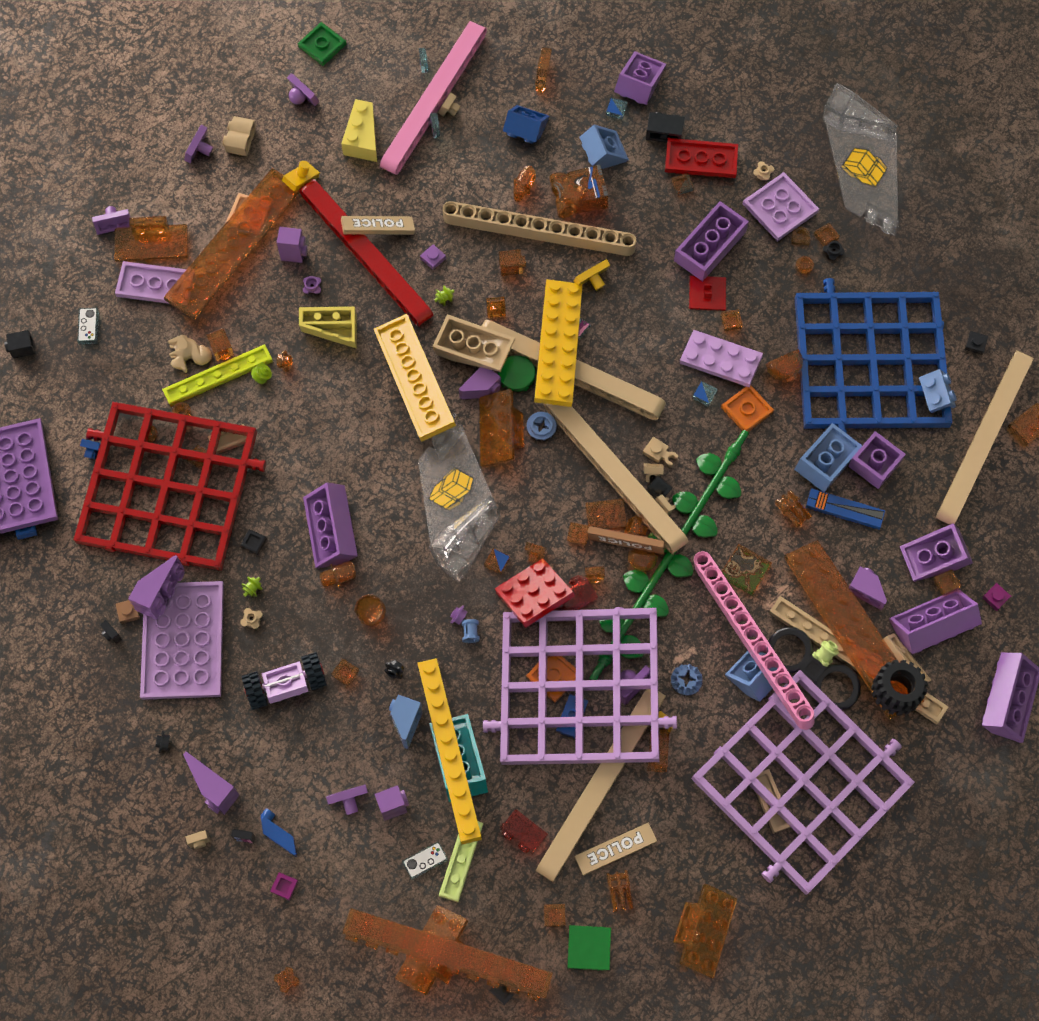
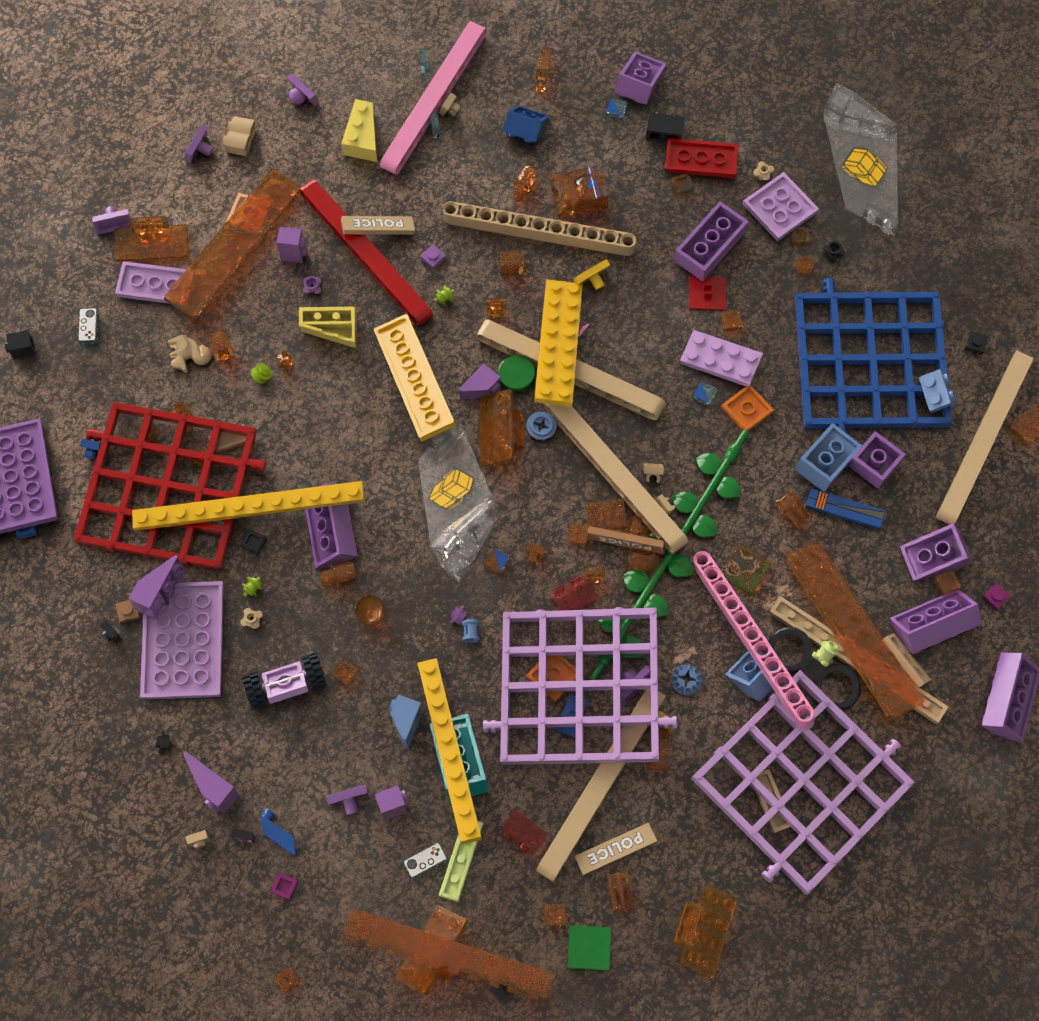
(216, 375): neon yellow tile -> none
(248, 505): none -> yellow plate
(300, 176): yellow tile -> none
(322, 43): green tile -> none
(394, 669): black plate -> none
(472, 344): tan slope -> none
(534, 592): plate -> none
(603, 147): medium blue slope -> none
(658, 451): tan plate -> none
(659, 487): black plate -> none
(786, 366): clear orange cylinder -> none
(826, 234): clear orange tile -> none
(868, 588): medium lavender slope -> none
(909, 677): black tyre -> none

